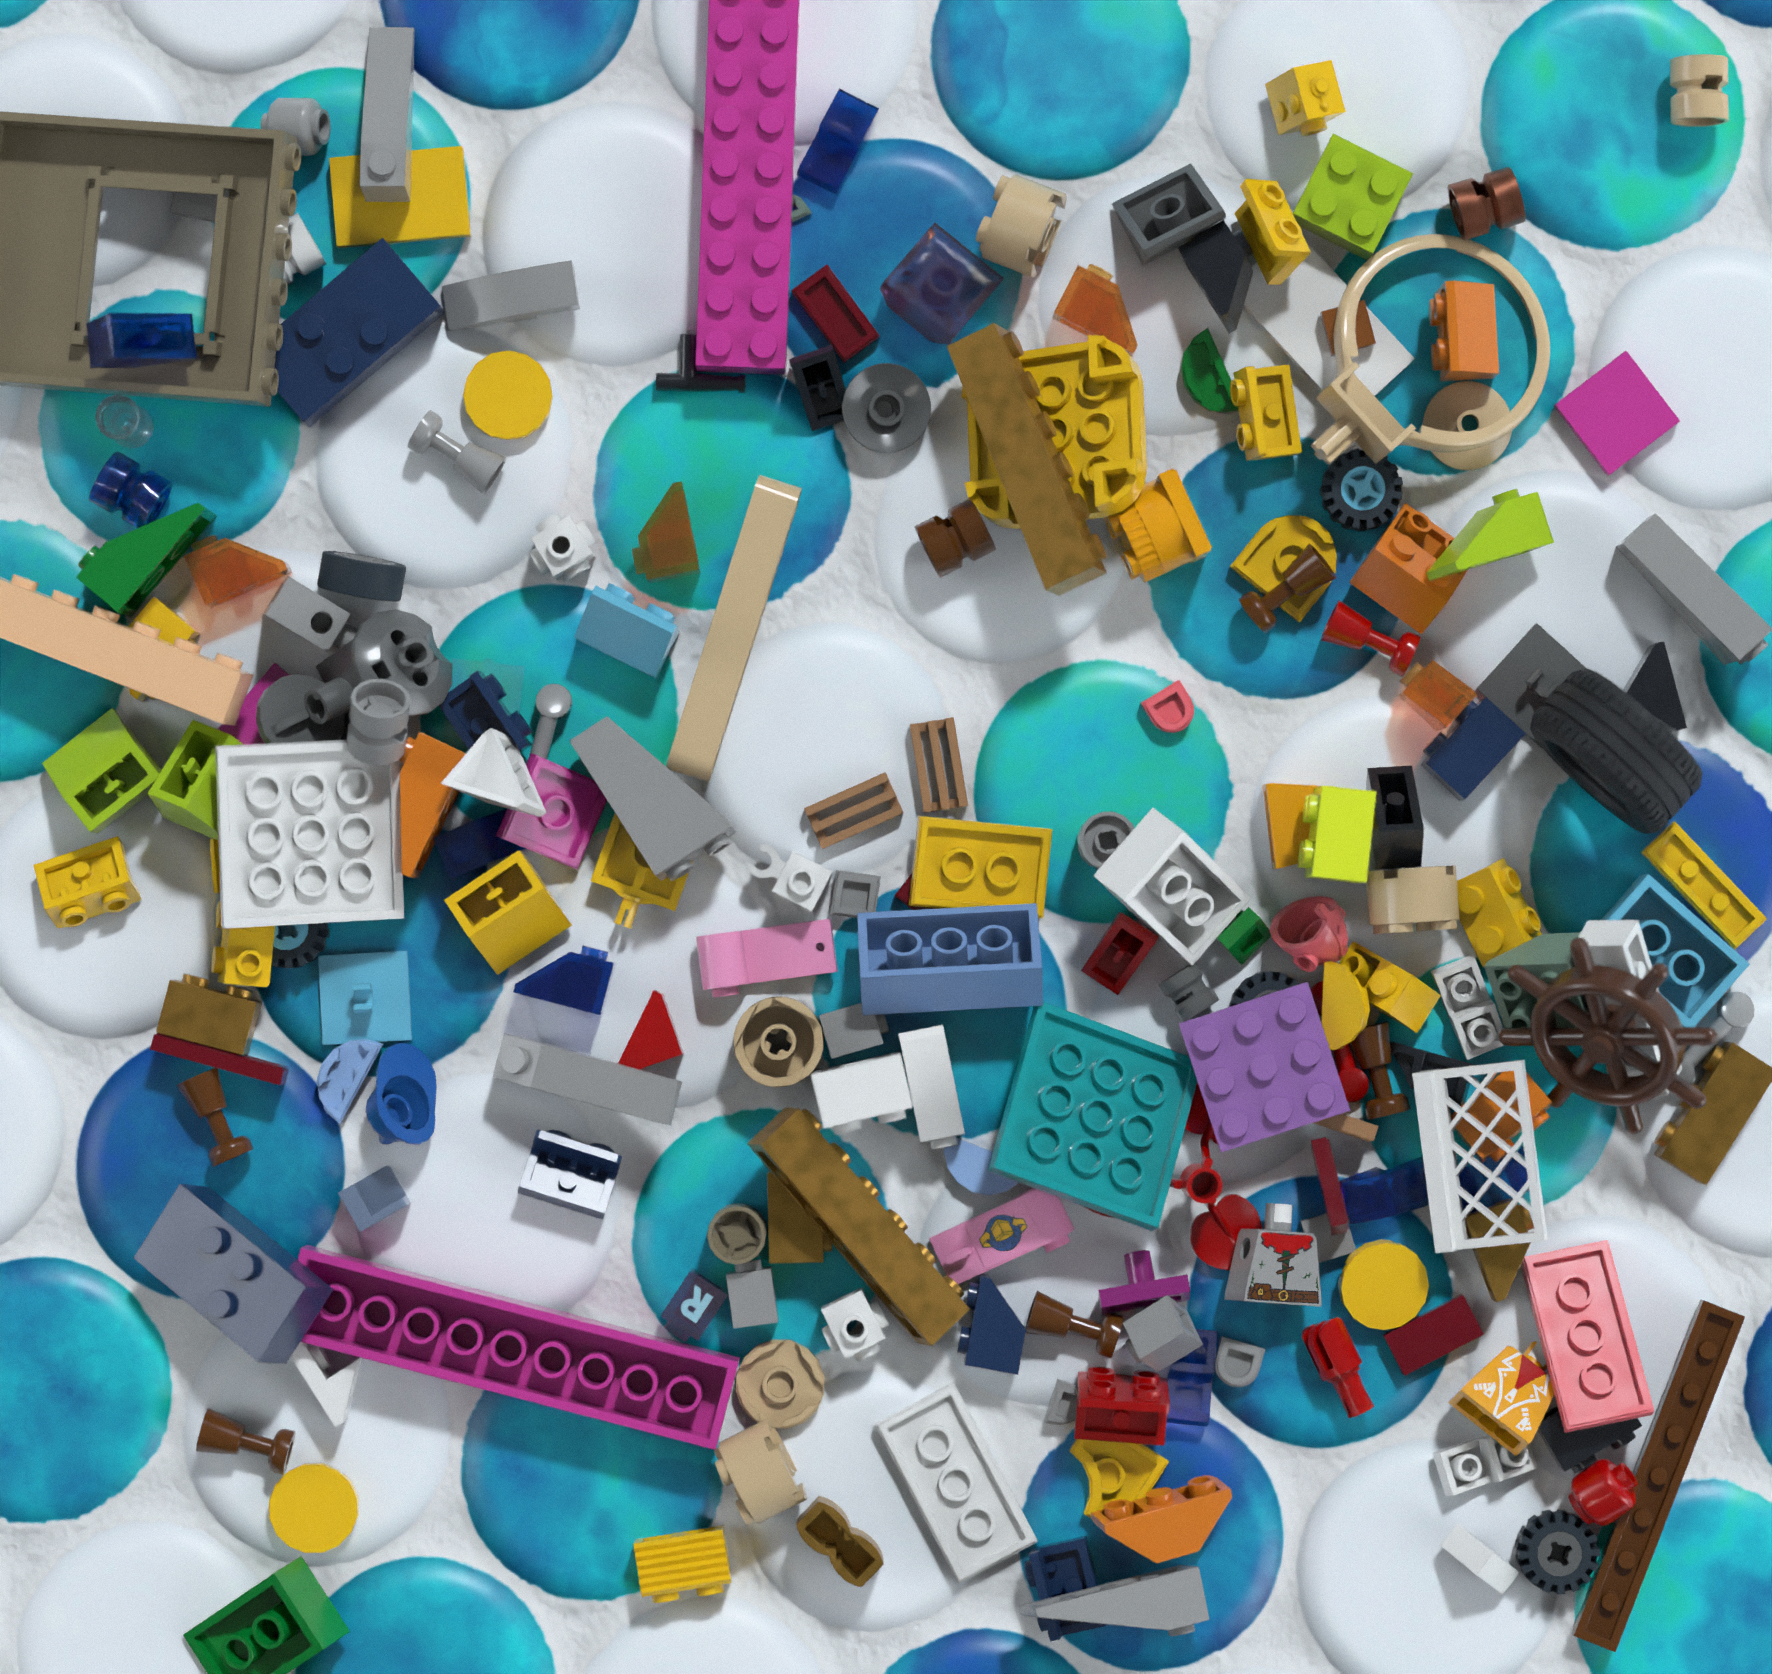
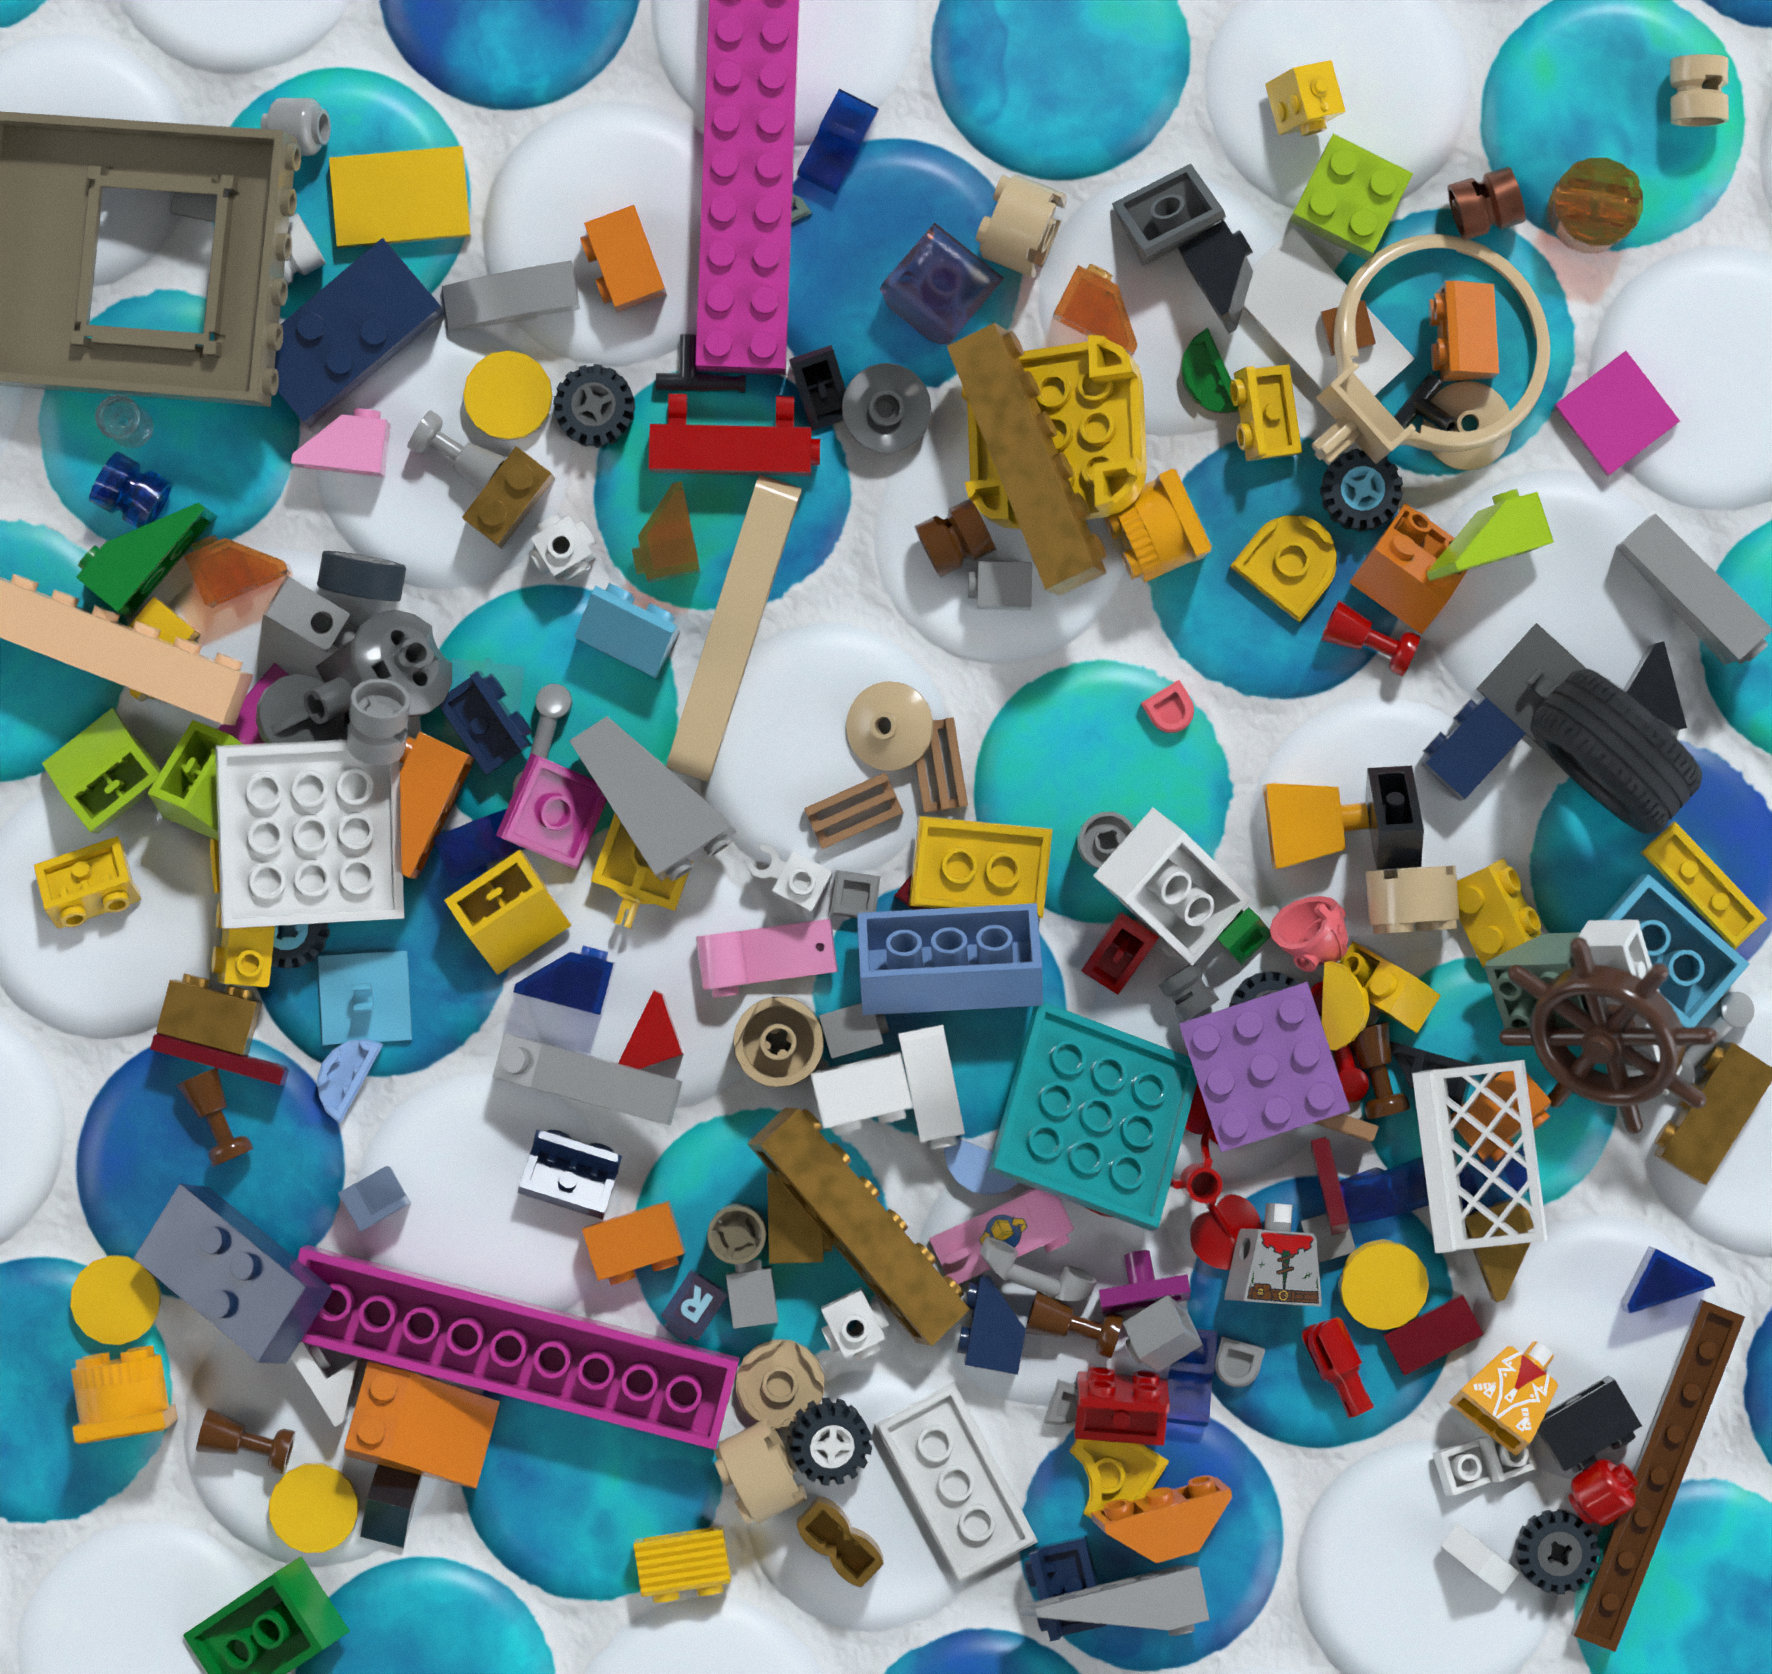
(115, 1300): none -> yellow tile
(121, 1395): none -> light orange piece
(140, 339): clear blue slope -> none
(348, 445): none -> bright pink slope
(388, 115): light grey slope -> none
(390, 1505): none -> black slope
(403, 1096): blue piece -> none
(420, 1426): none -> orange slope
(497, 775): white slope -> none
(508, 497): none -> pearl gold brick
(588, 391): none -> black wheel
(624, 259): none -> orange brick
(634, 1242): none -> orange brick
(732, 449): none -> red brick
(833, 1456): none -> black wheel
(835, 313): dark red tile -> none
(909, 732): none -> tan dish
(1001, 585): none -> light grey brick
(1071, 1286): none -> light grey bar
(1271, 230): yellow bracket -> none
(1301, 577): reddish brown piece -> none
(1337, 834): neon yellow brick -> none
(1420, 405): none -> black piece
(1435, 694): clear orange slope -> none
(1468, 1006): white slope -> none
(1586, 1336): coral tile -> none
(1595, 205): none -> clear orange brick
(1662, 1280): none -> clear blue slope

